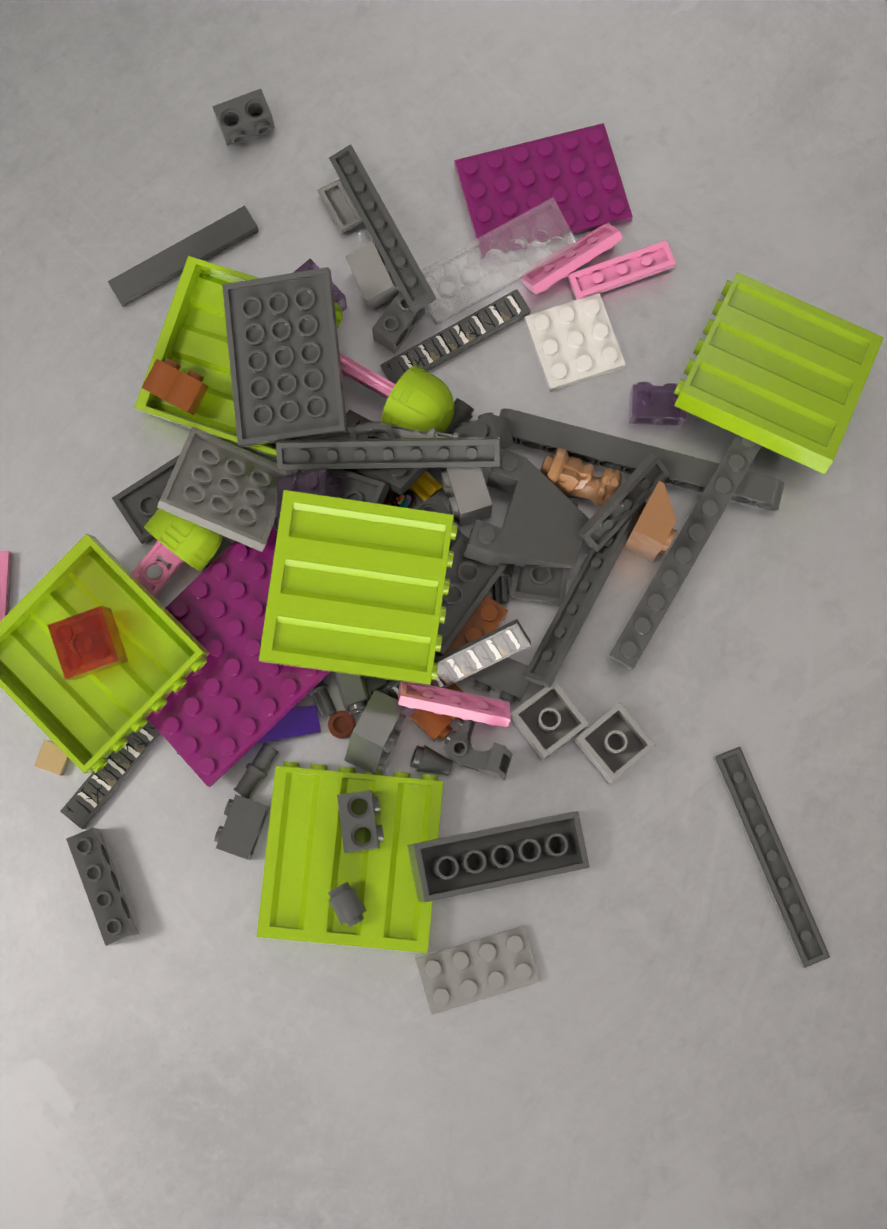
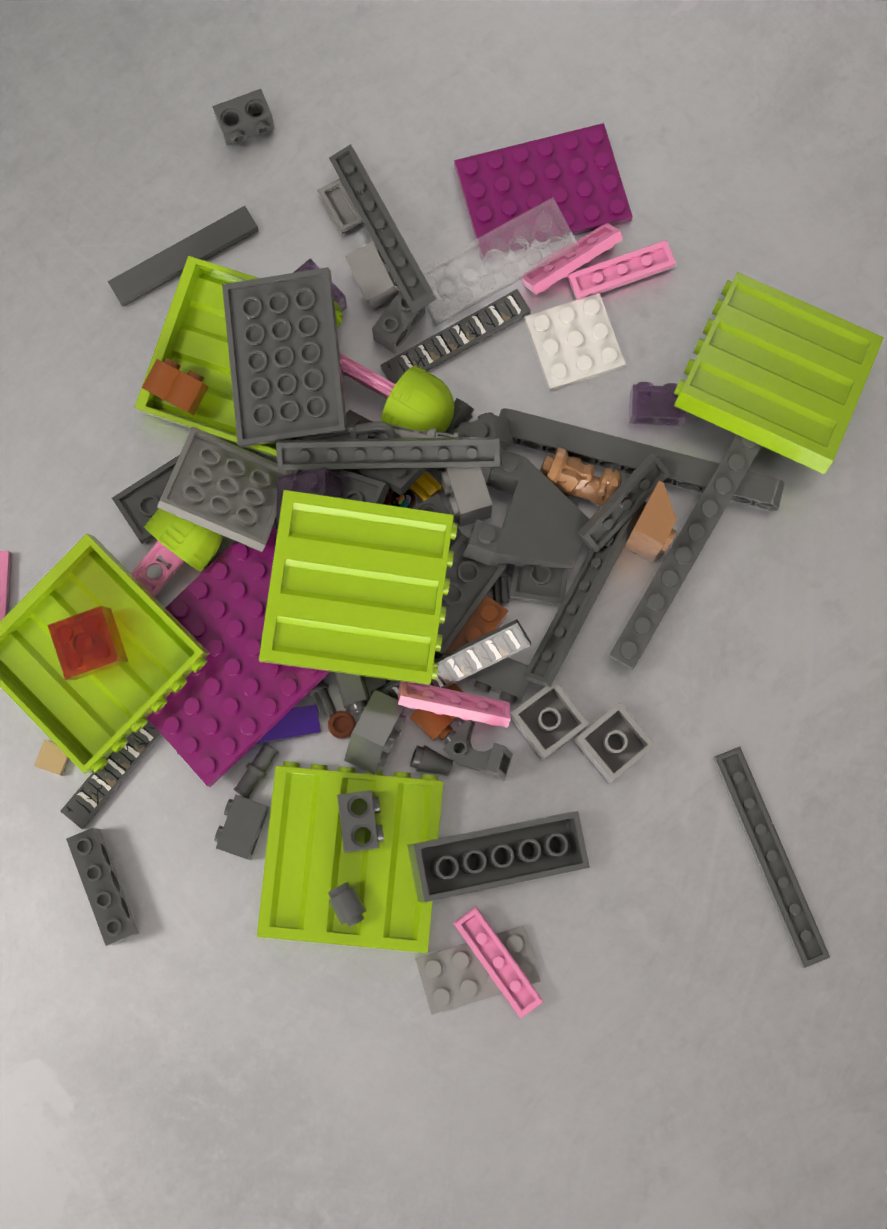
(498, 962): none -> bright pink tile

